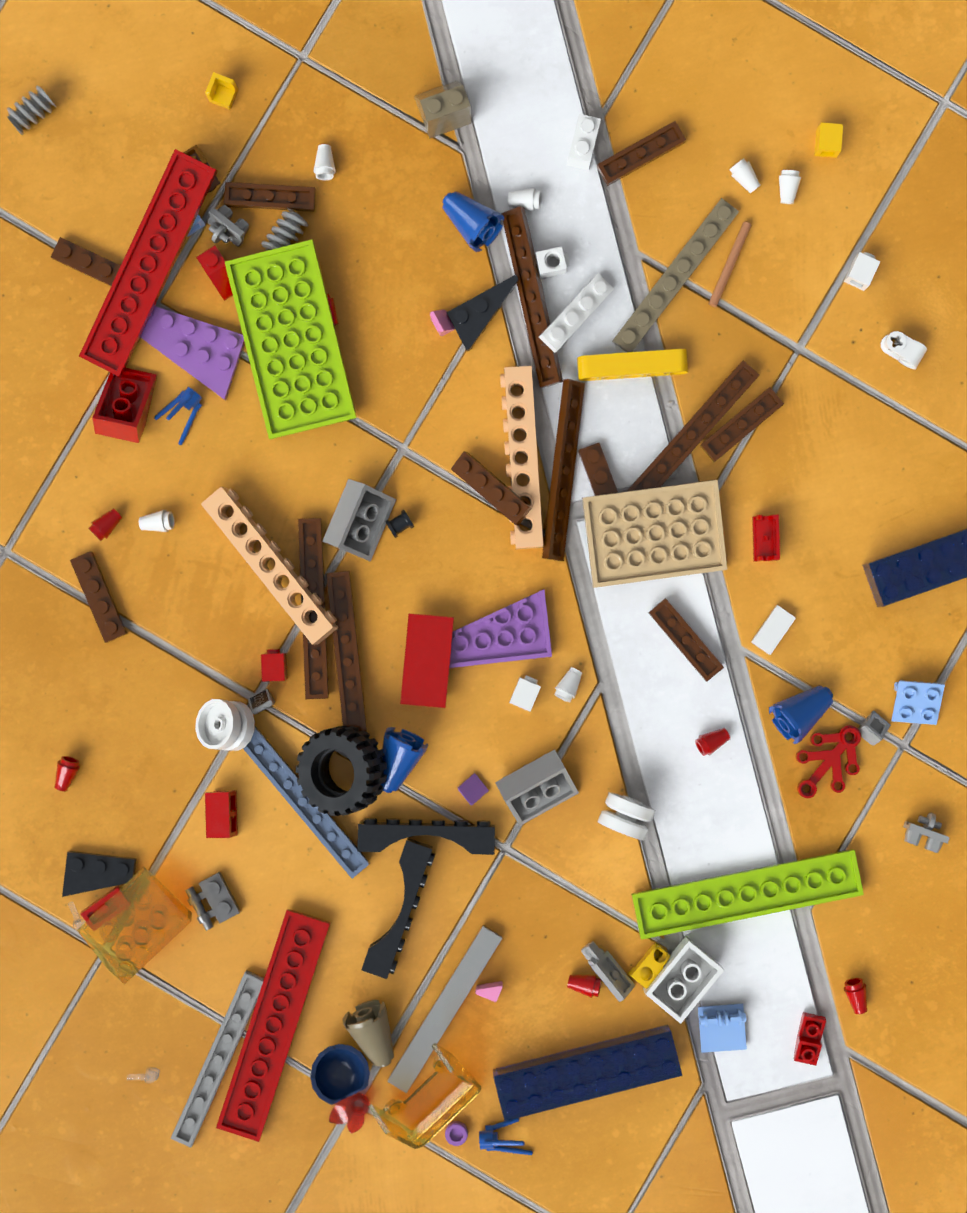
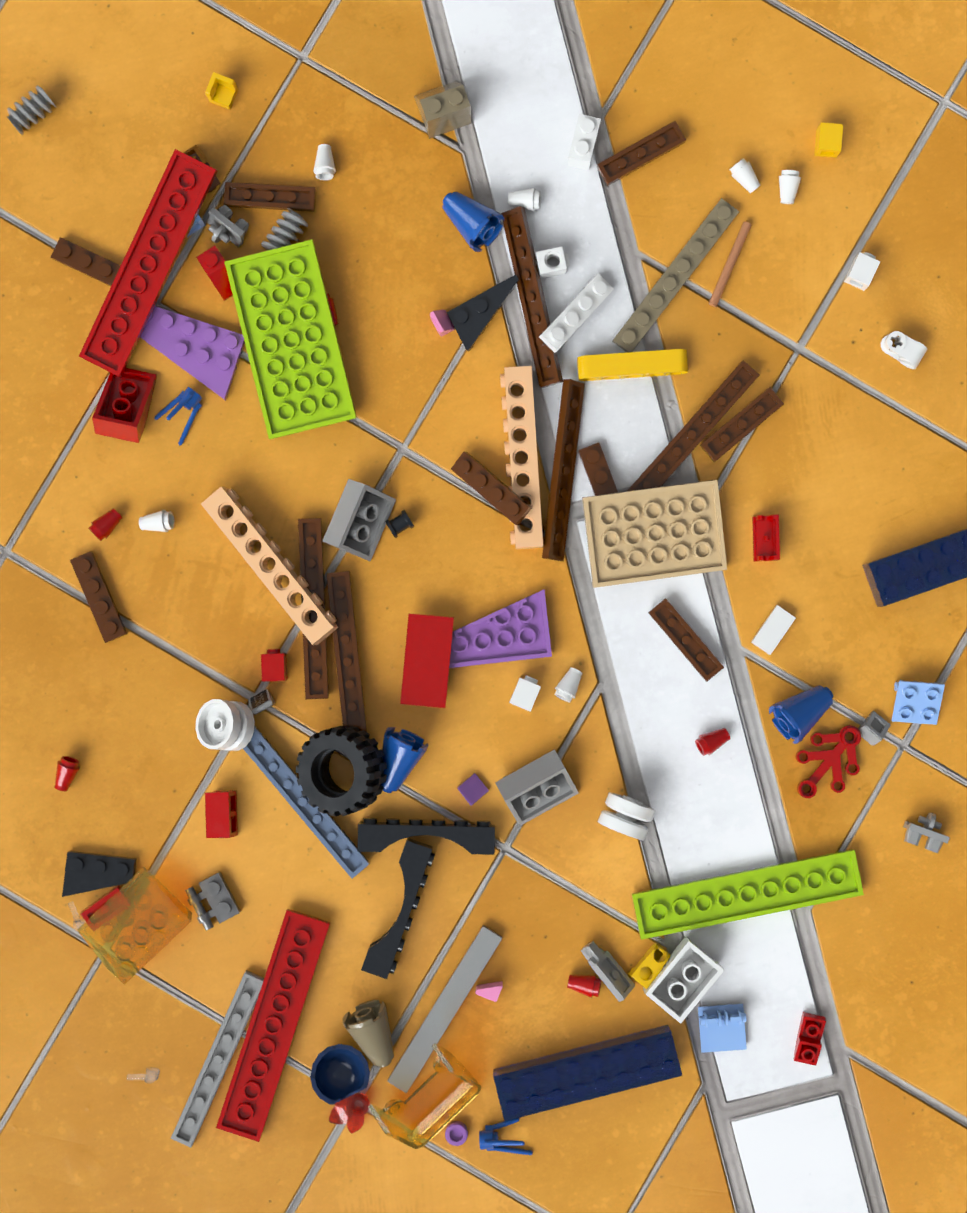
(857, 995): red cone -> none

